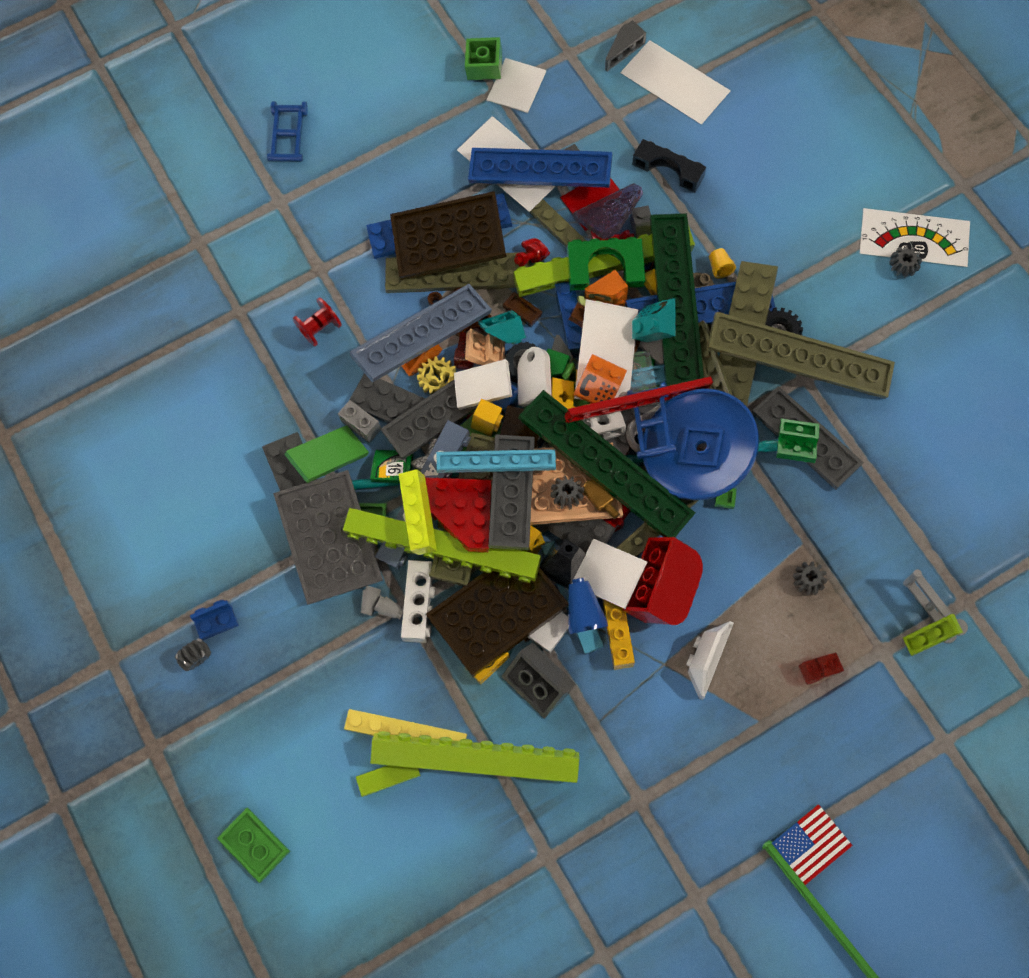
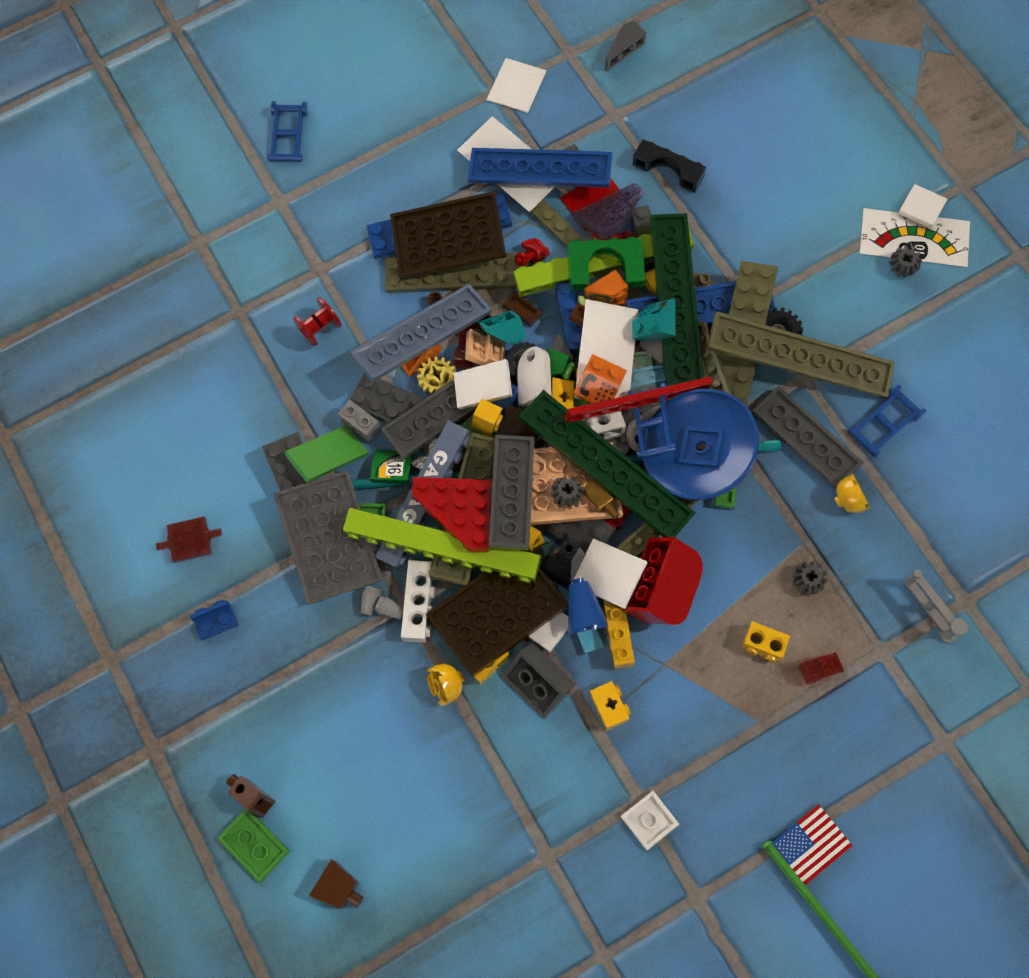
(189, 539): none -> clear red plate
(193, 654): dark grey gear -> none
(249, 795): none -> reddish brown torso
(337, 887): none -> reddish brown torso
(371, 723): light yellow plate -> none
(385, 778): lime tile -> none
(417, 512): neon yellow brick -> none
(445, 683): none -> yellow cylinder
(475, 757): lime brick -> none
(483, 58): bright green brick -> none
(496, 461): medium azure tile -> none
(609, 717): none -> yellow brick
(649, 820): none -> white tile
(675, 82): white sticker -> none
(706, 658): white wedge -> none
(721, 263): yellow piece -> none
(766, 637): none -> yellow brick
(797, 440): green slope -> none
(851, 496): none -> yellow cylinder
(895, 393): none -> blue piece
(922, 206): none -> white tile
(932, 634): lime tile -> none

